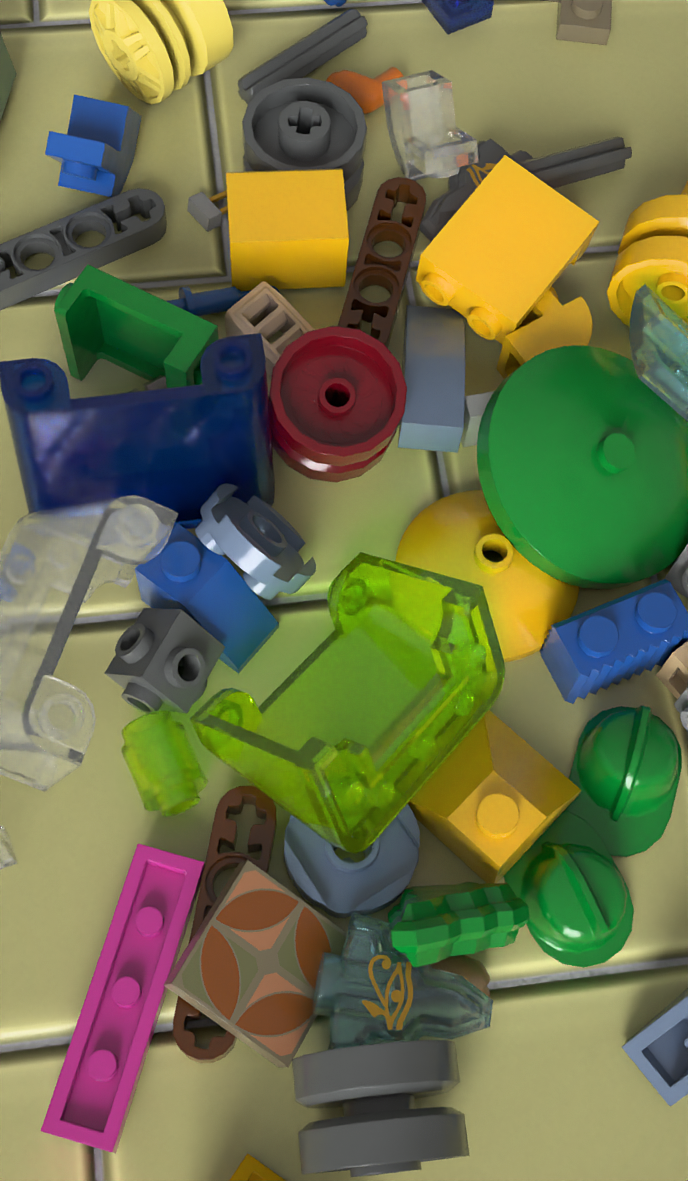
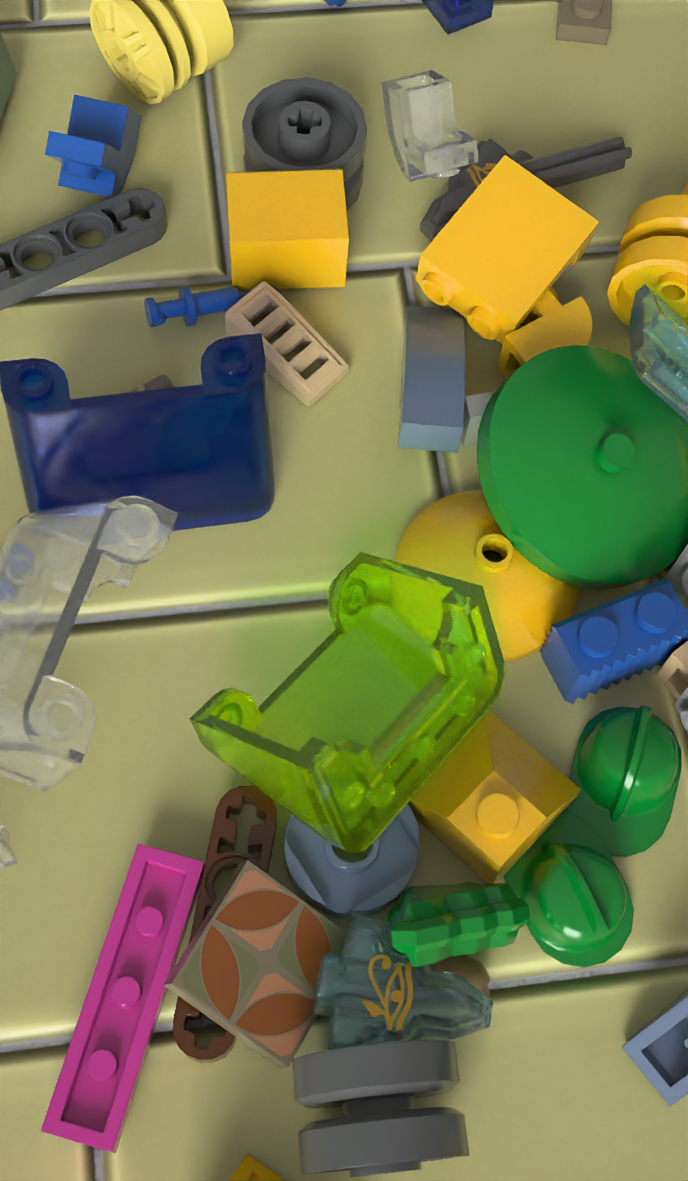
(130, 329): green panel -> none
(163, 763): clear neon green brick -> none
(164, 661): dark grey brick -> none
(205, 211): light grey piece -> none
(210, 592): blue slope -> none
(256, 541): sand blue plate -> none
(306, 54): dark grey axle -> none
(335, 403): dark red wheel -> none
(363, 89): orange arm -> none
(380, 270): reddish brown beam -> none

